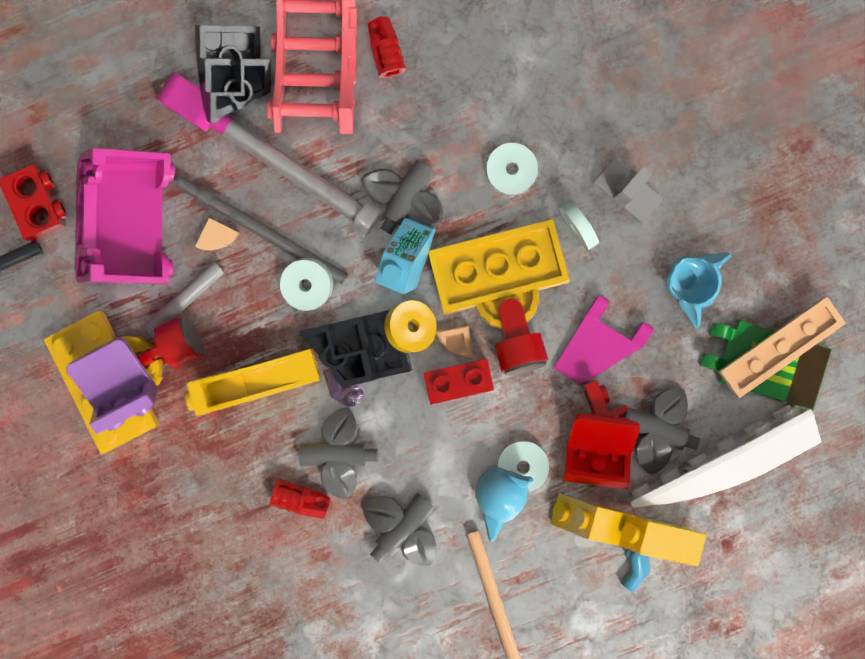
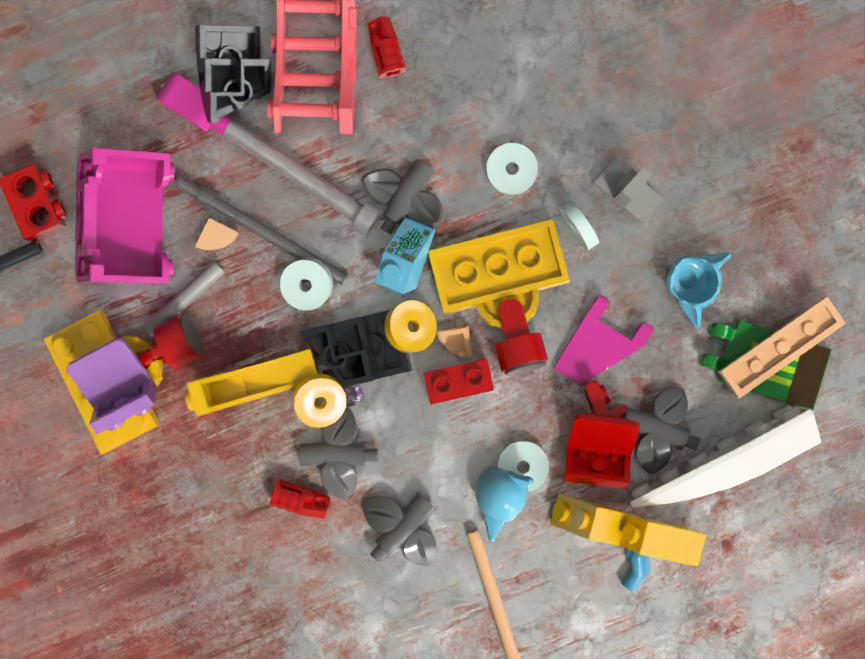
(322, 414): none -> yellow piece

